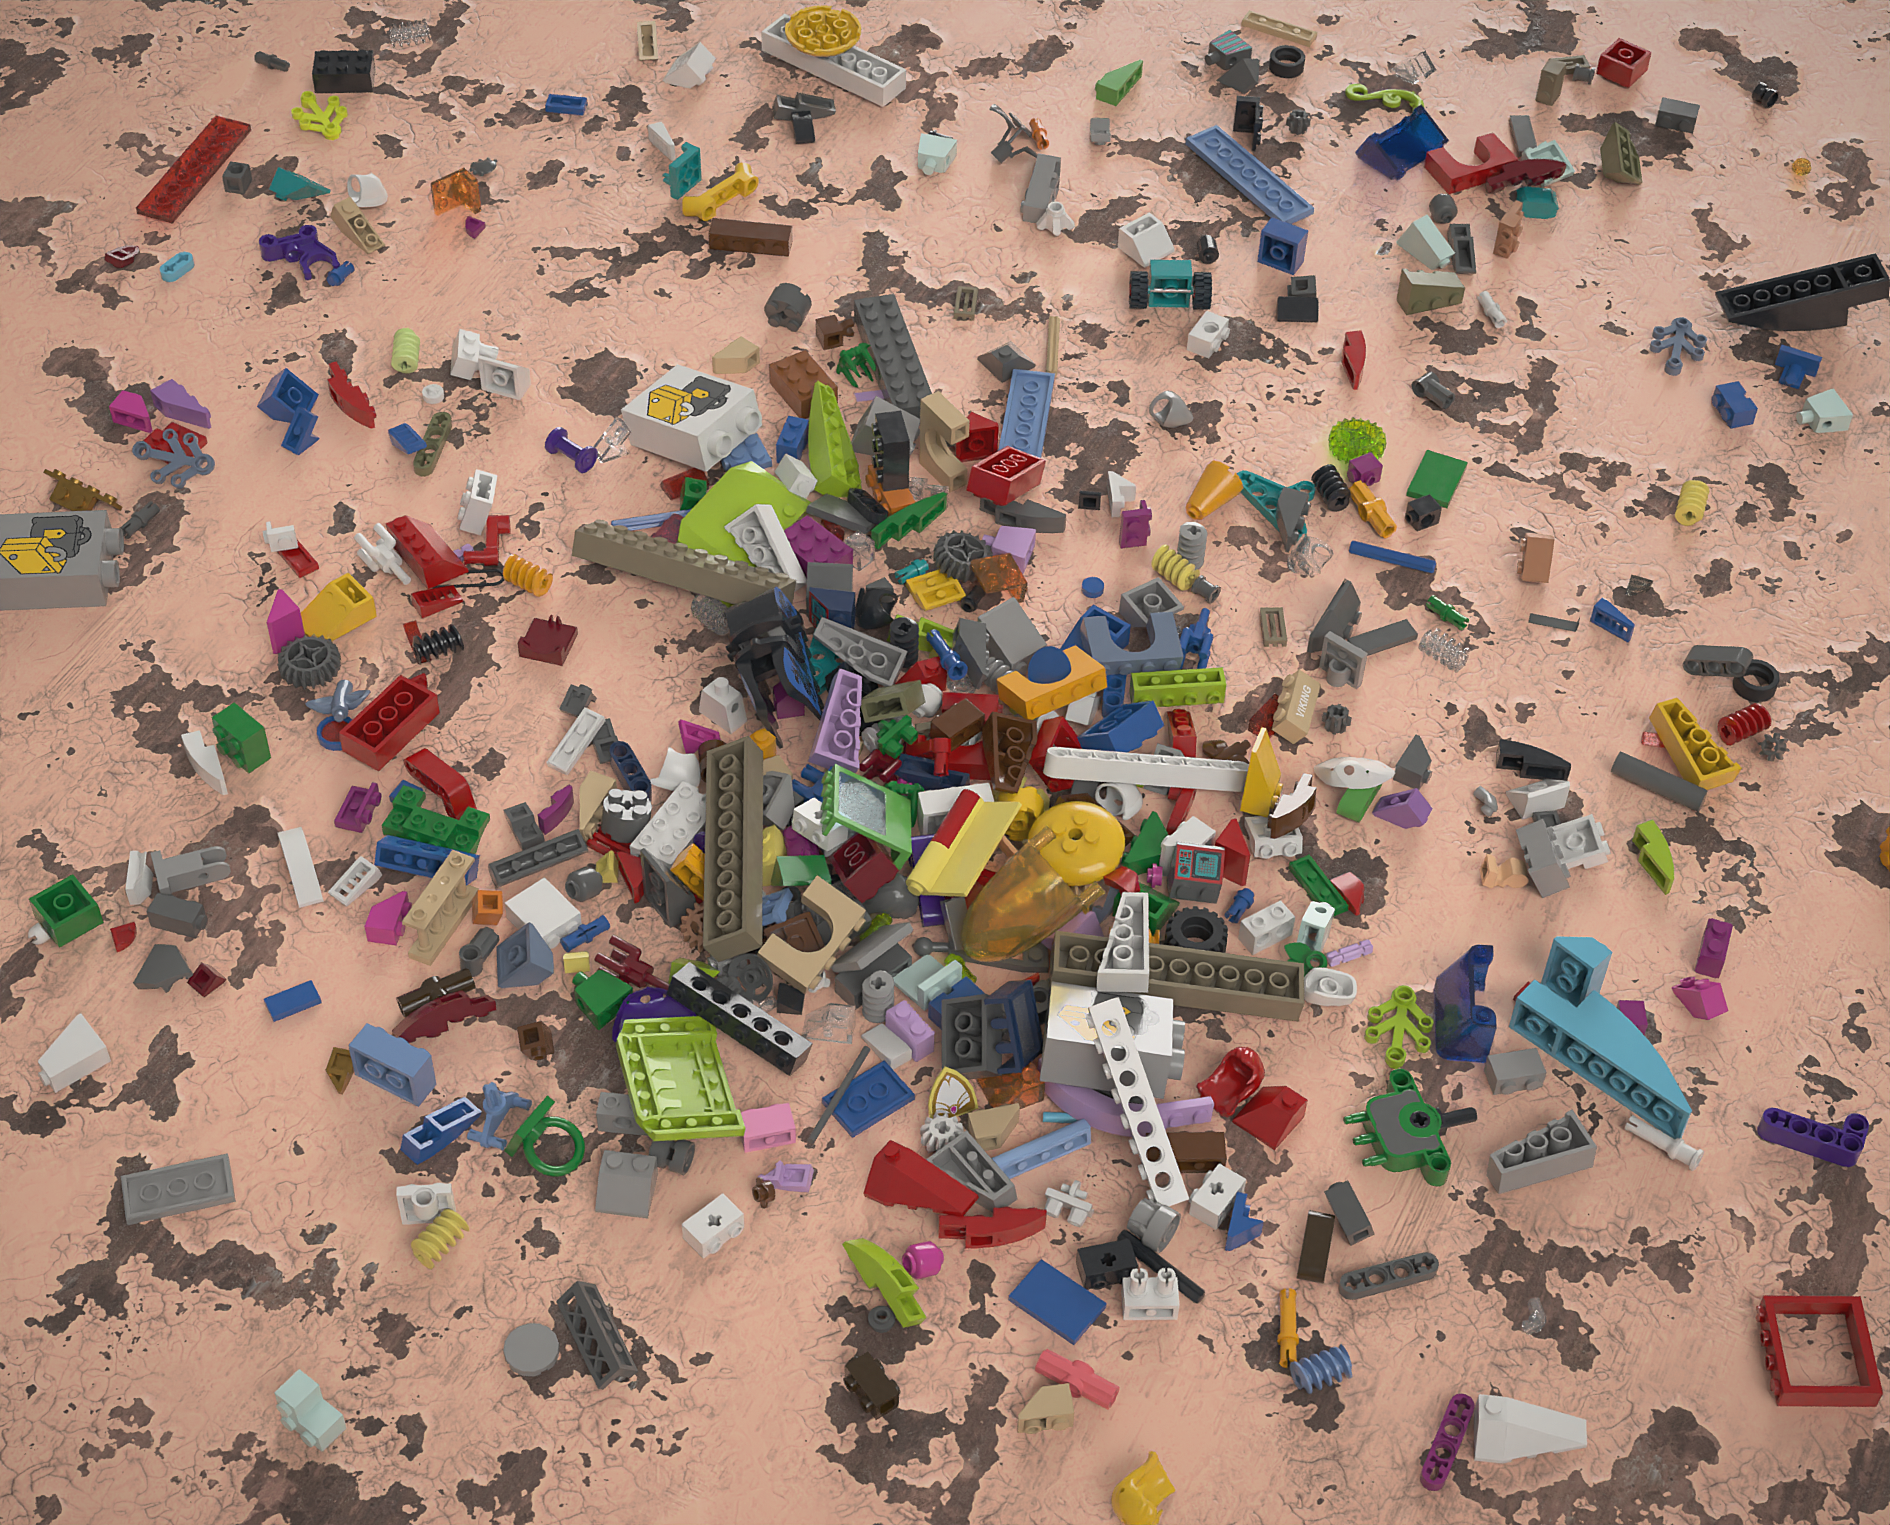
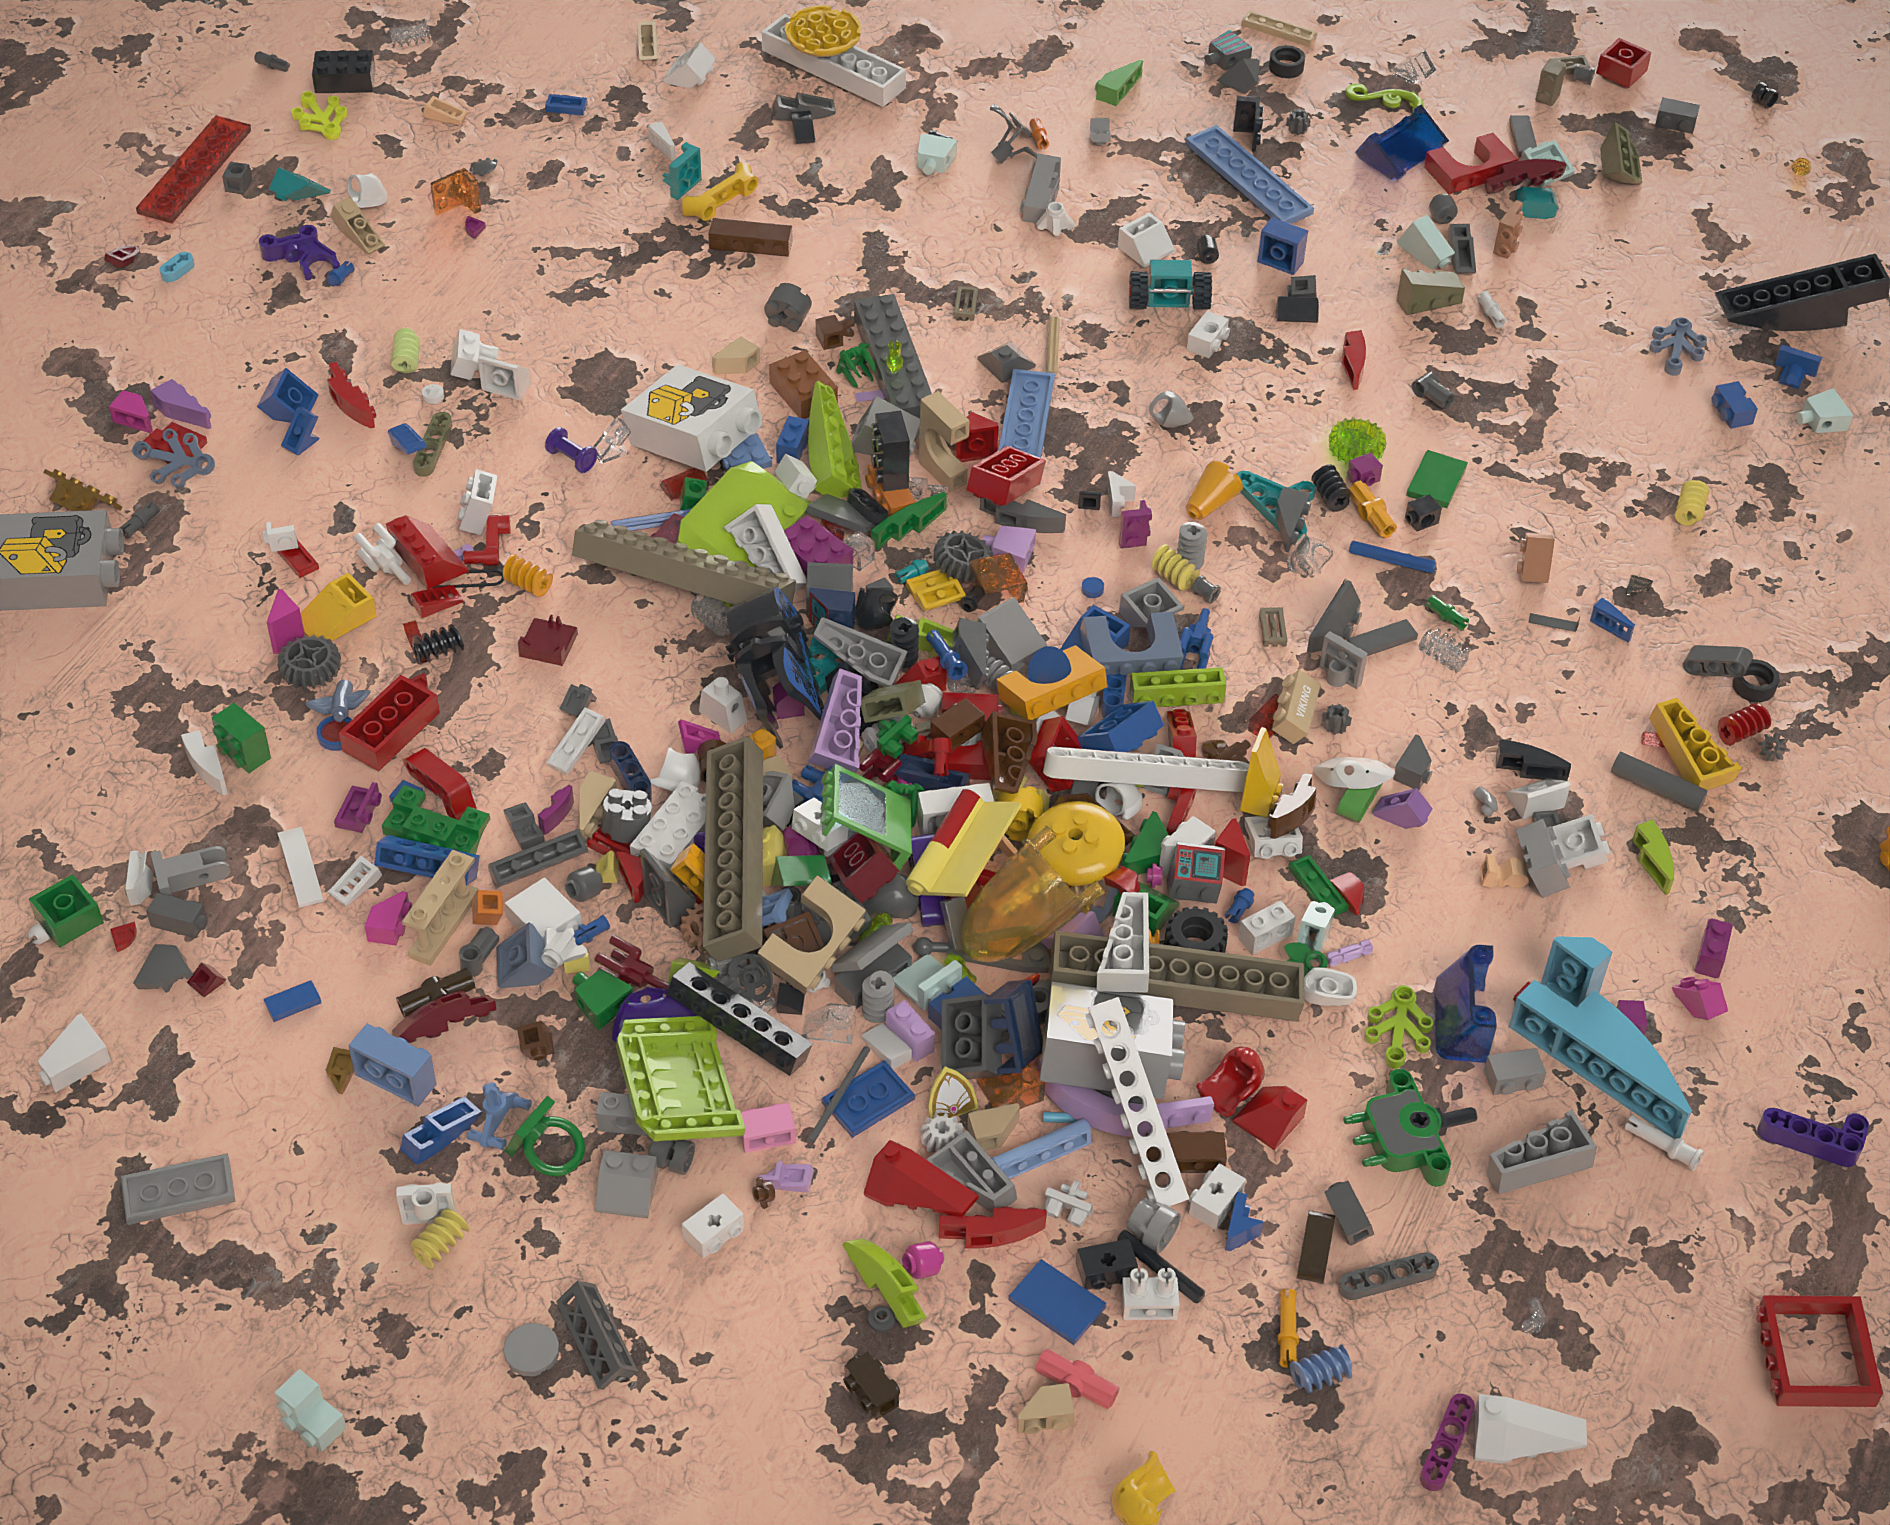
(443, 111): none -> light nougat slope
(560, 947): none -> white rock
(894, 360): none -> clear neon green animal

